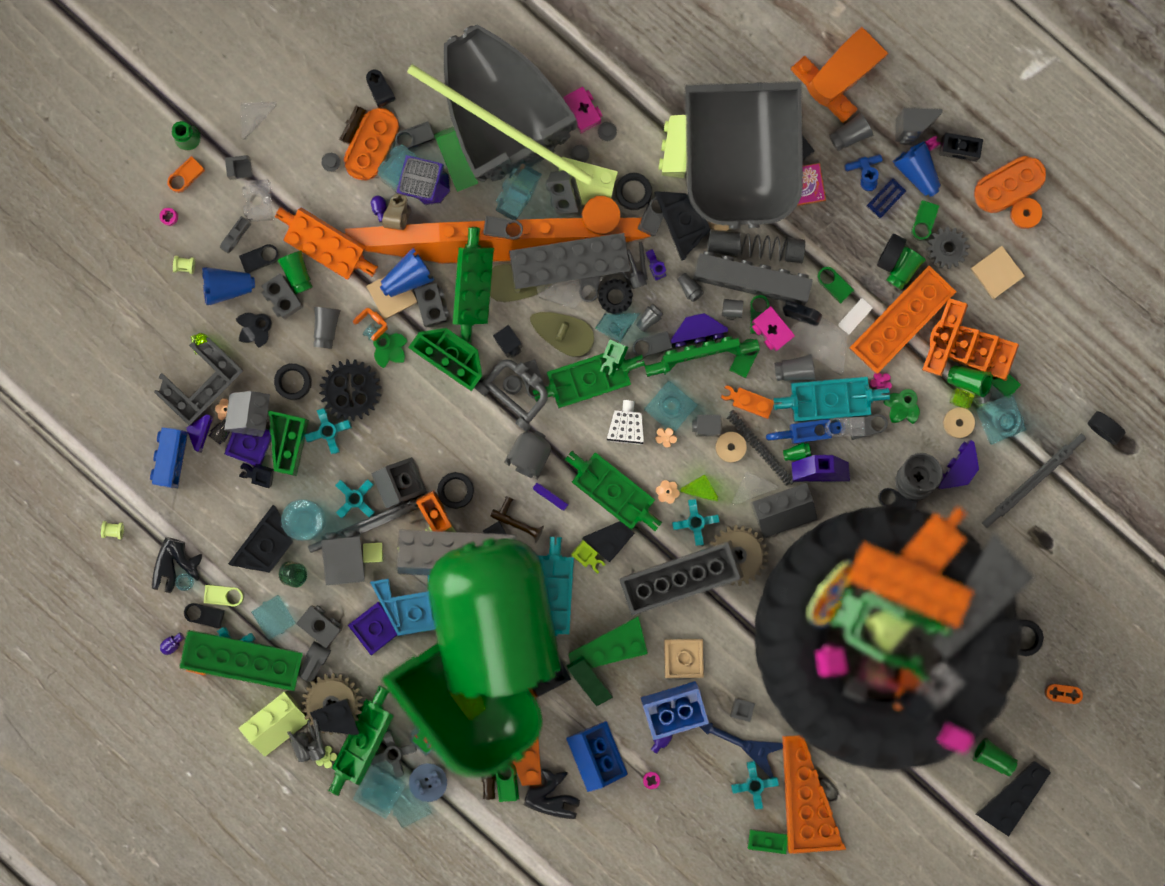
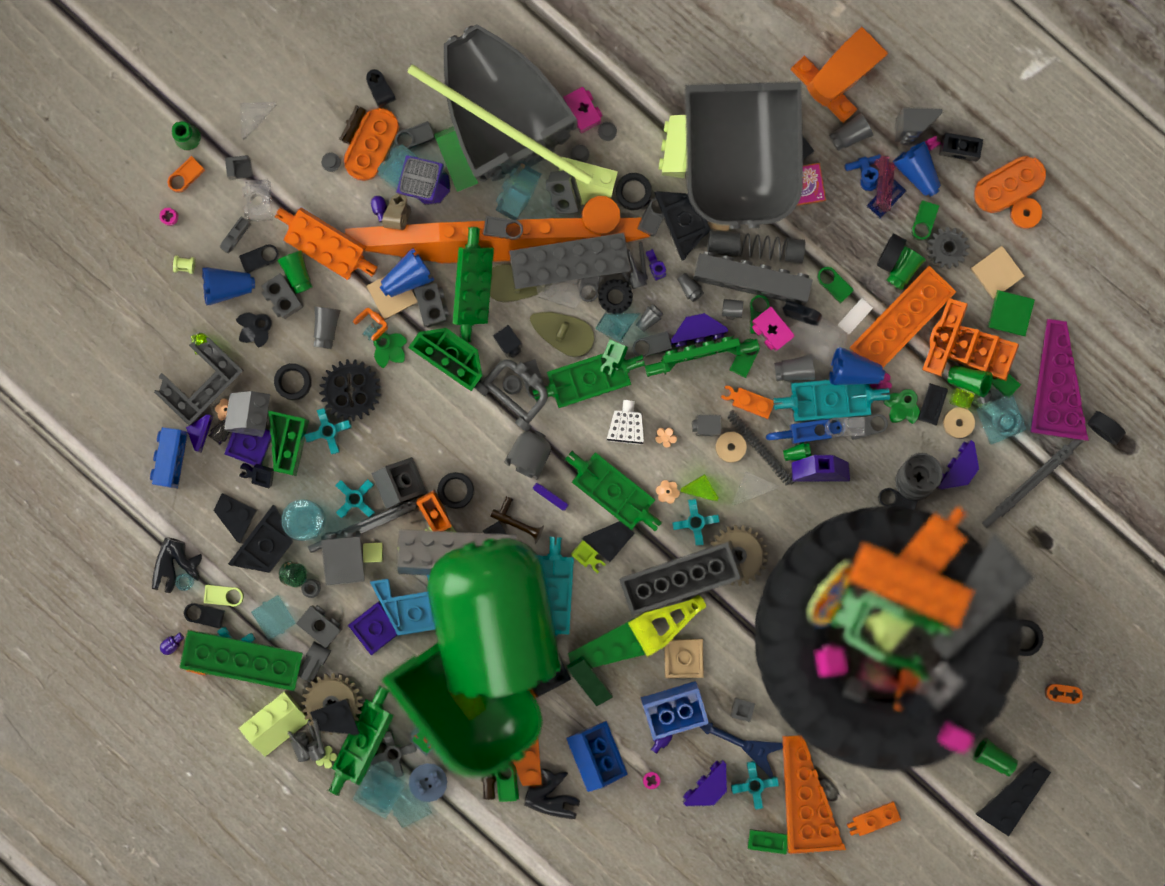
(112, 530): yellowish green bush -> none
(234, 515): none -> black wing
(304, 588): none -> dark grey plate
(646, 632): none -> neon yellow plate
(661, 413): clear light blue plant -> none
(709, 787): none -> dark purple slope
(784, 510): dark grey slope -> none
(854, 369): none -> blue cone
(874, 819): none -> orange hinge
(885, 183): none -> clear pink hinge
(932, 404): none -> black tile
(1011, 313): none -> green tile
(1057, 395): none -> magenta wing

